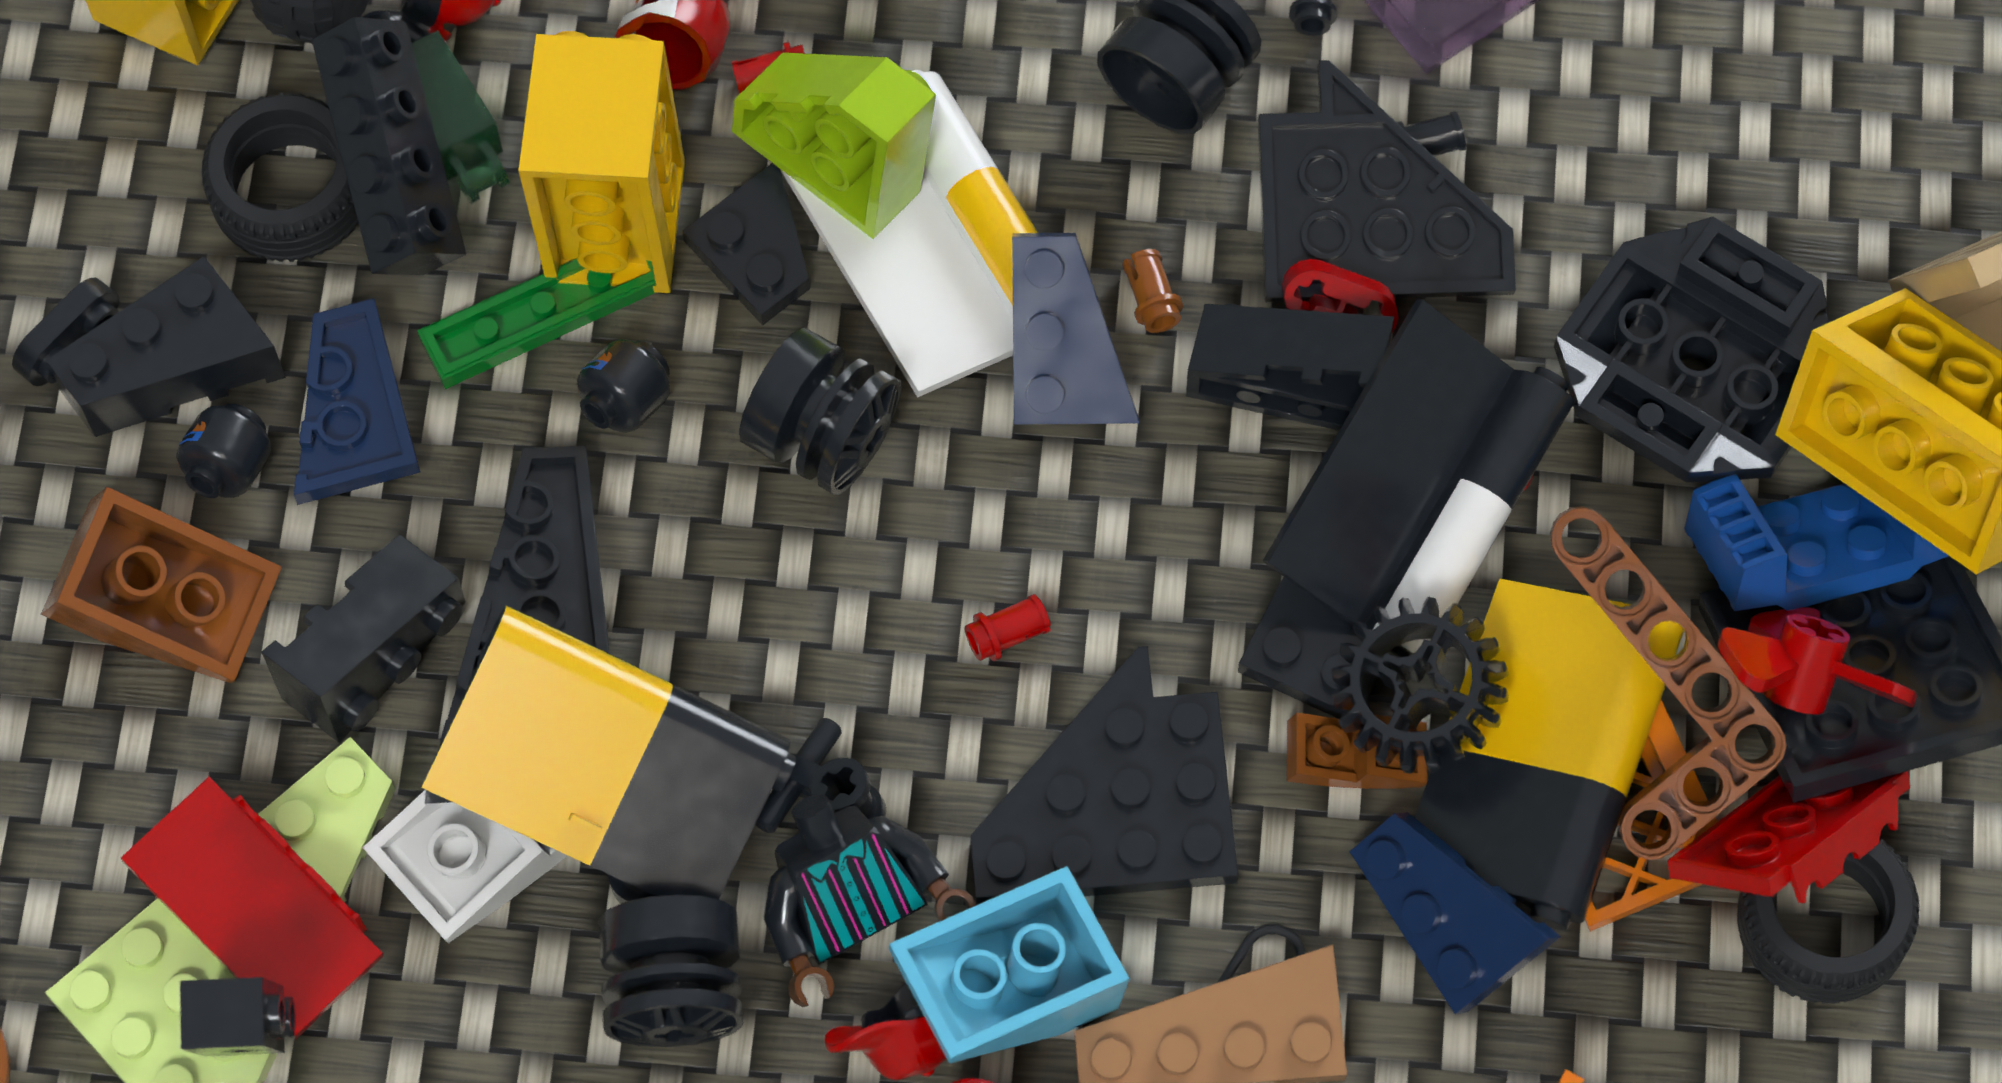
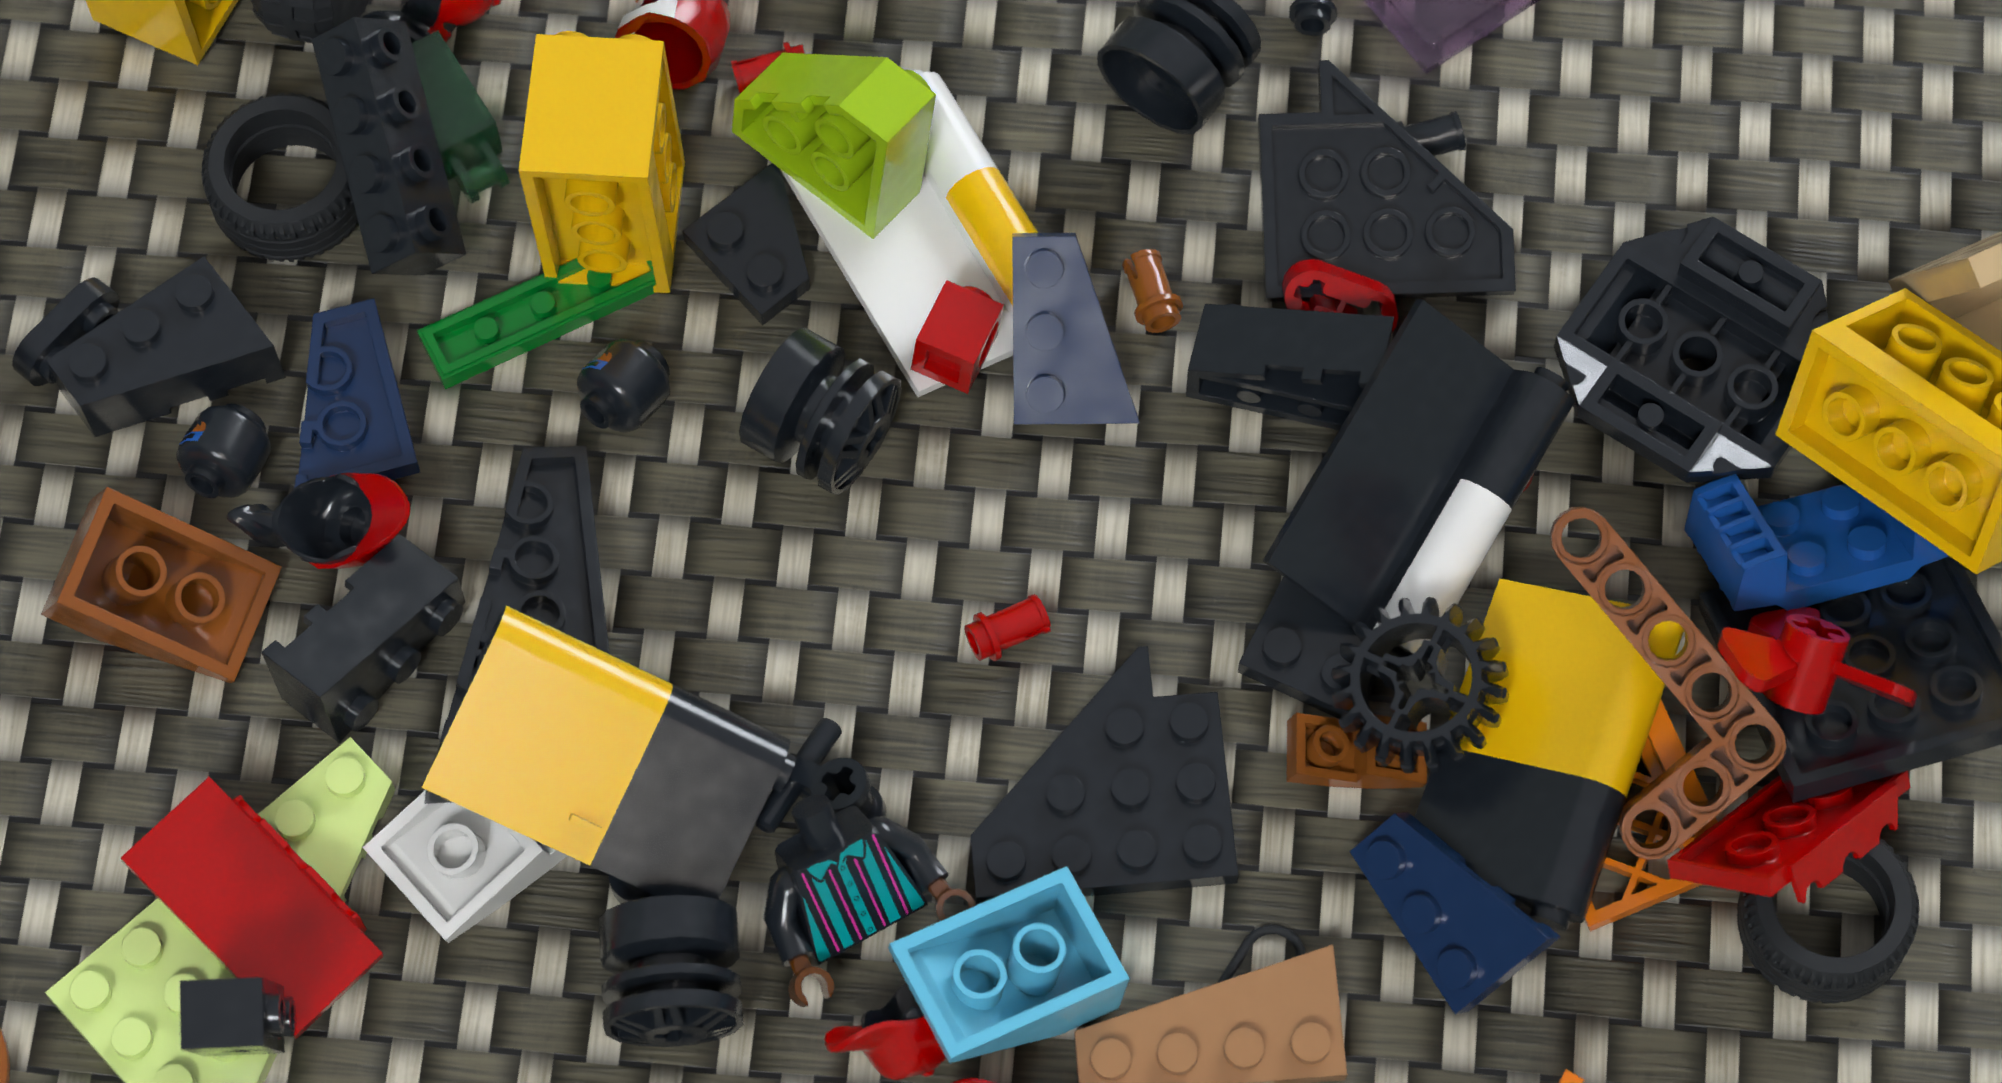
(330, 519): none -> black hair
(957, 336): none -> red brick

